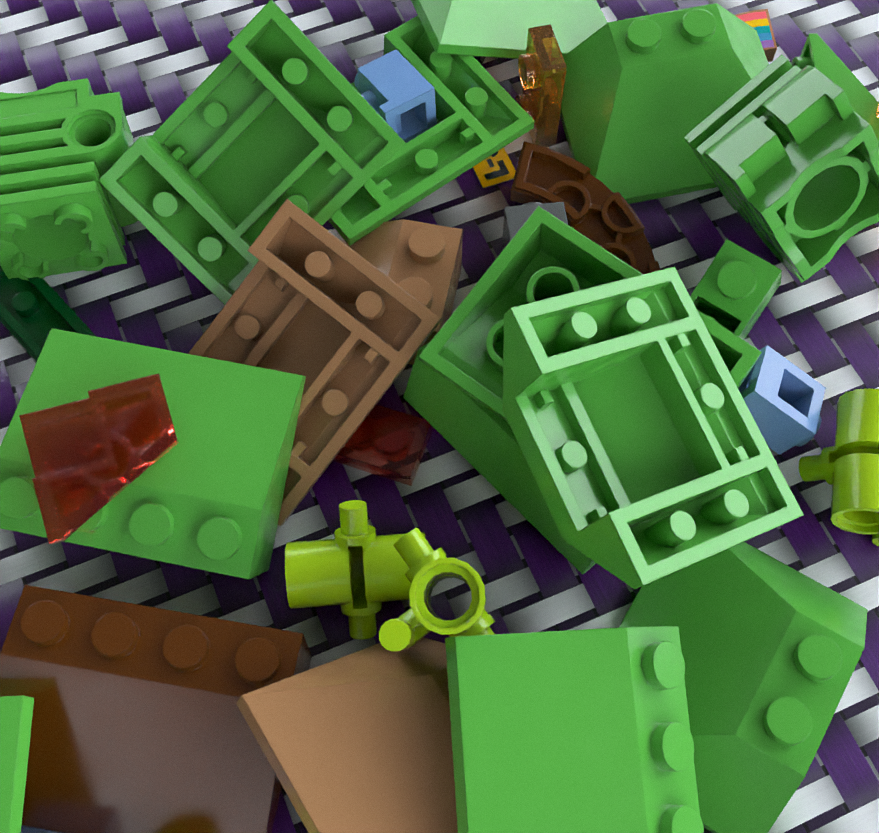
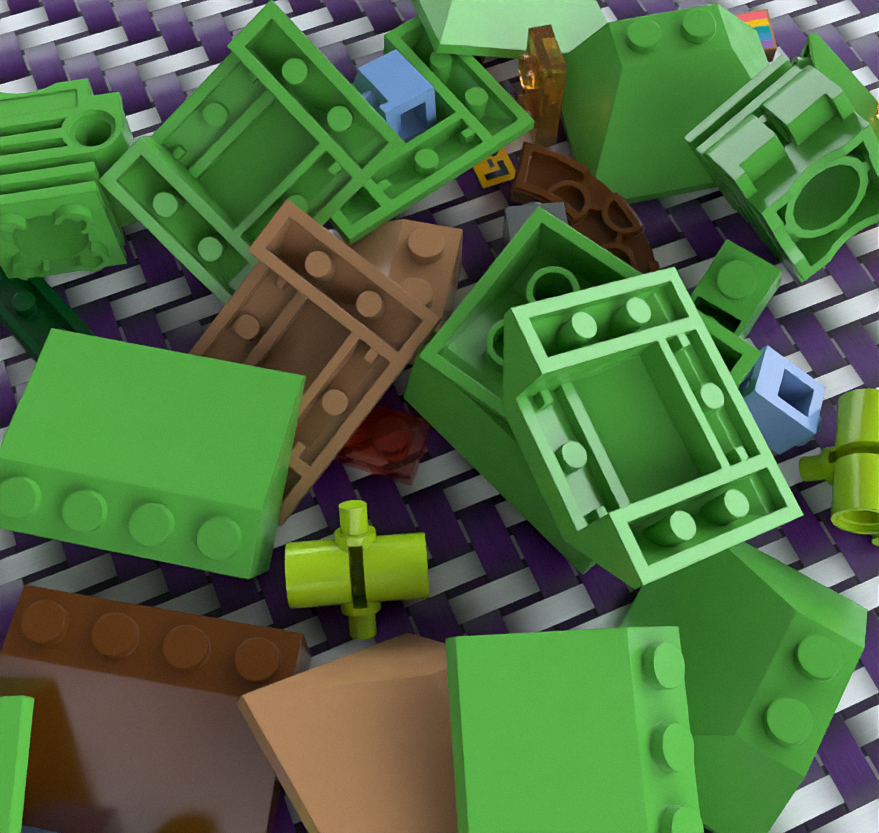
(95, 449): clear red slope -> none
(425, 571): lime pin -> none

